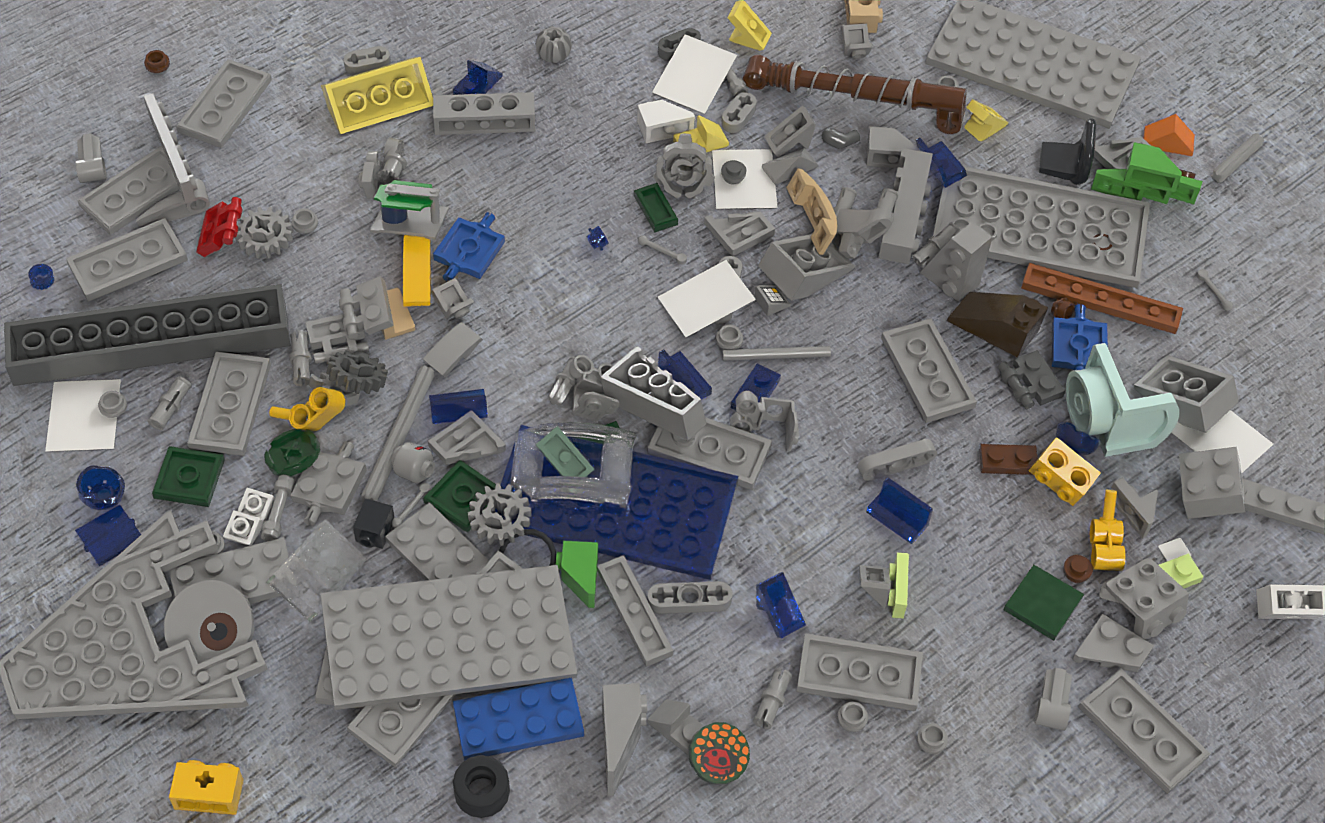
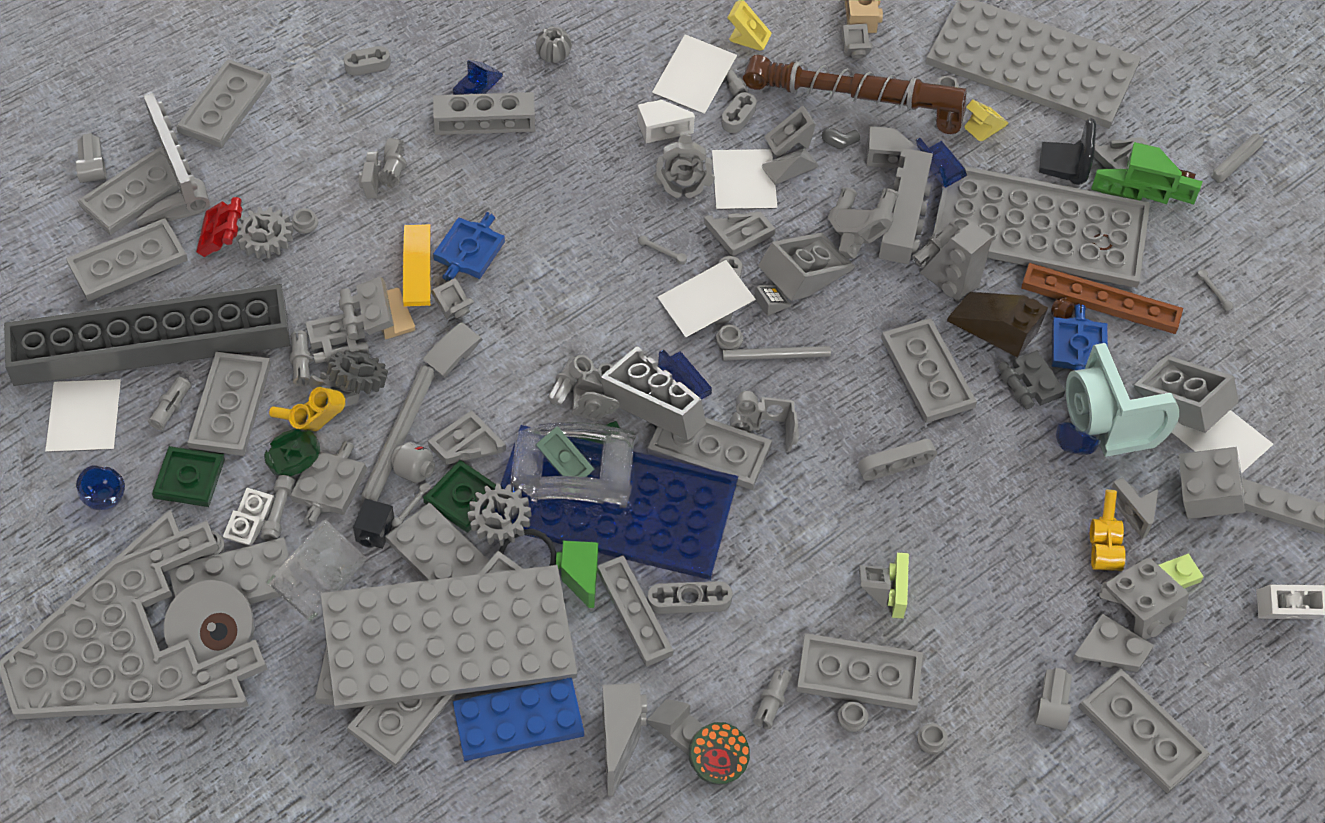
(39, 282): clear blue bush -> none
(108, 534): clear blue piece -> none
(112, 404): light grey plate -> none
(156, 61): reddish brown plate -> none
(206, 787): yellow brick -> none
(378, 95): light yellow slope -> none
(409, 210): piece -> none
(452, 406): clear blue panel -> none
(477, 768): black tyre -> none
(597, 238): clear blue plate -> none
(655, 207): dark green tile -> none
(669, 44): dark grey beam -> none
(706, 135): light yellow slope -> none
(733, 172): dark grey plate -> none
(760, 382): clear blue plate -> none
(780, 605): clear blue slope -> none
(807, 193): tan slope -> none
(900, 511): clear blue panel -> none
(1007, 458): reddish brown plate -> none
(1043, 602): dark green tile -> none
(1067, 467): yellow brick -> none
(1077, 568): reddish brown plate -> none
(1170, 136): orange slope -> none
(1174, 549): white sticker -> none

